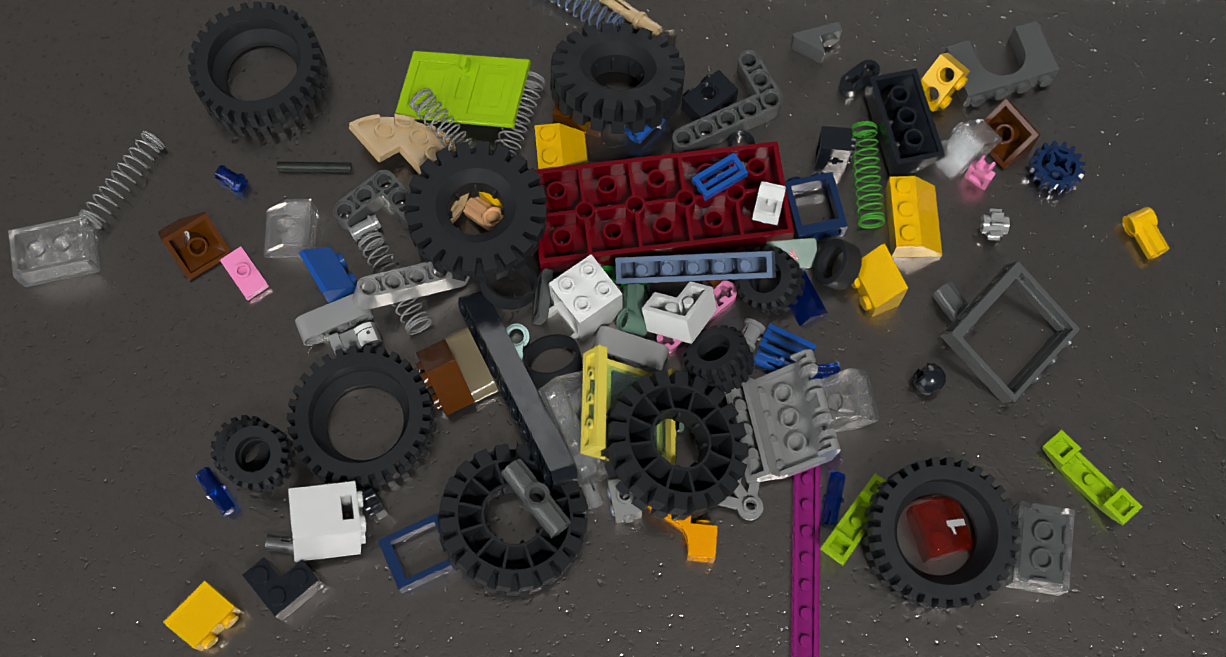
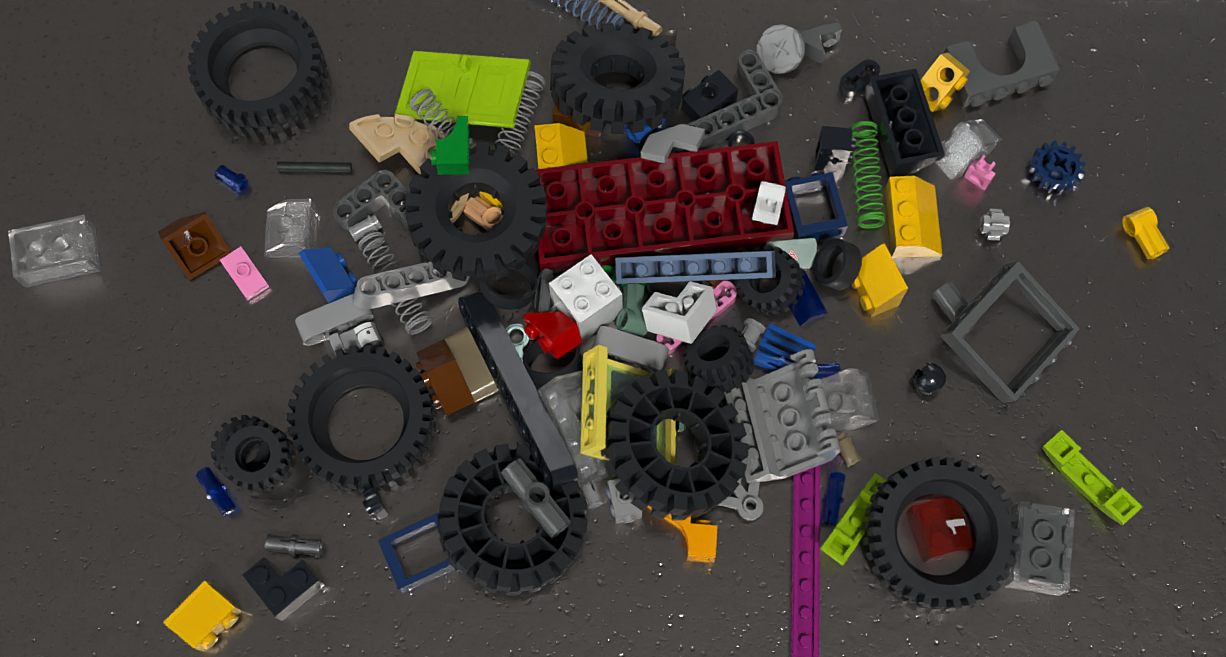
(150, 140): light grey piece -> none
(319, 522): white container -> none
(453, 151): none -> green arch
(552, 331): none -> red slope
(661, 143): none -> light grey tile
(702, 188): blue tile -> none
(781, 49): none -> light grey tile
(848, 450): none -> dark tan pin
(1016, 133): reddish brown slope -> none

